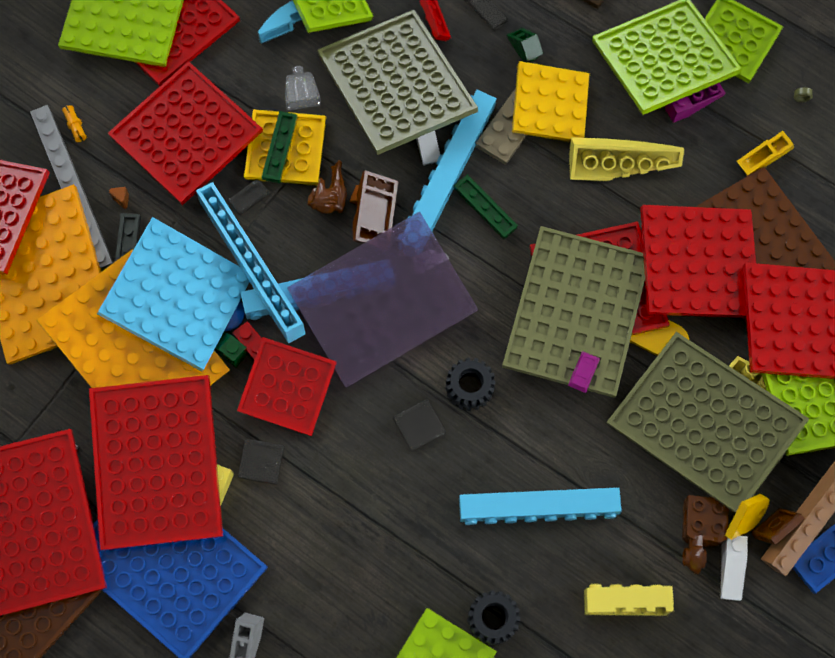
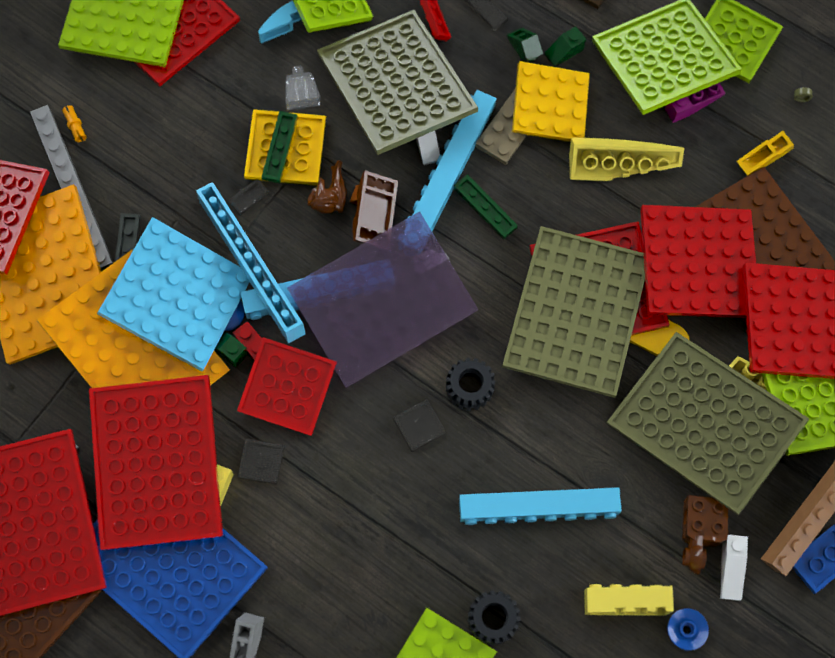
(120, 196): dark orange slope -> none
(185, 132): red plate -> none
(566, 46): none -> dark green slope
(583, 372): magenta tile -> none
(695, 622): none -> blue dish
(747, 516): yellow tile -> none
(777, 526): reddish brown tile -> none

